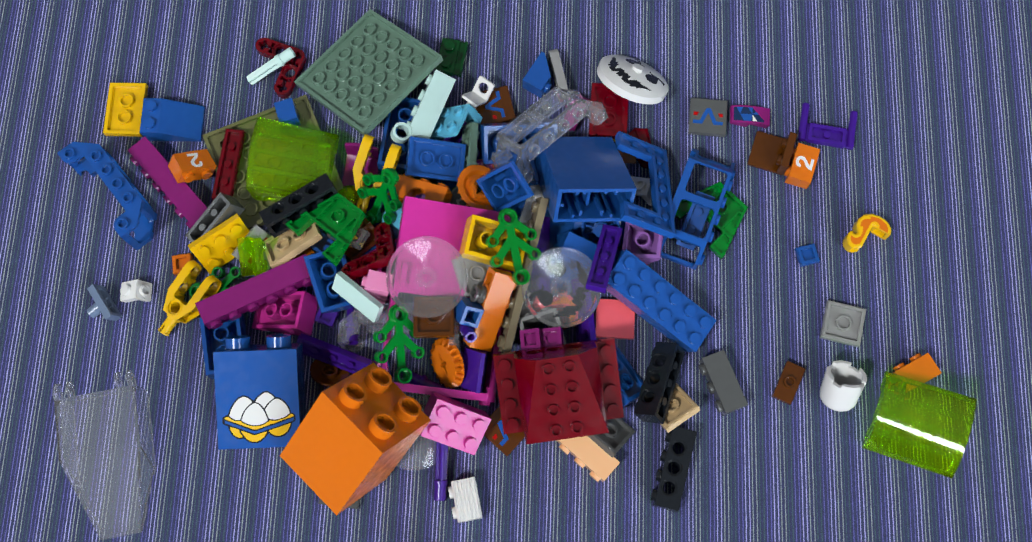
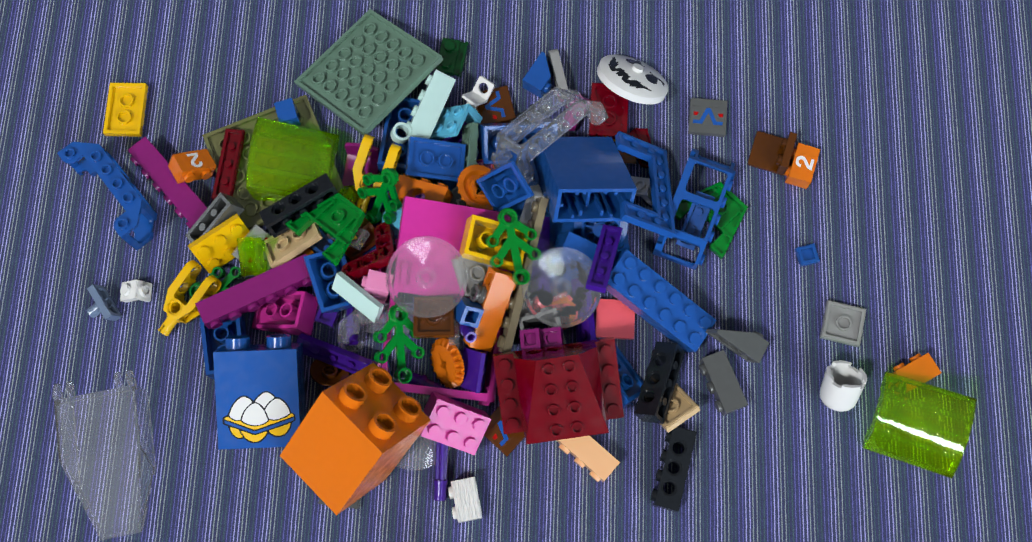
(171, 120): blue slope -> none
(179, 262): orange tile -> none
(275, 46): dark red beam -> none
(278, 61): light aqua axle -> none
(618, 435): dark grey tile -> none
(642, 243): medium lavender slope -> none
(747, 345): none -> dark grey slope
(749, 115): slope -> none
(788, 382): reddish brown plate -> none
(826, 134): dark purple plate -> none
(861, 229): yellow animal -> none

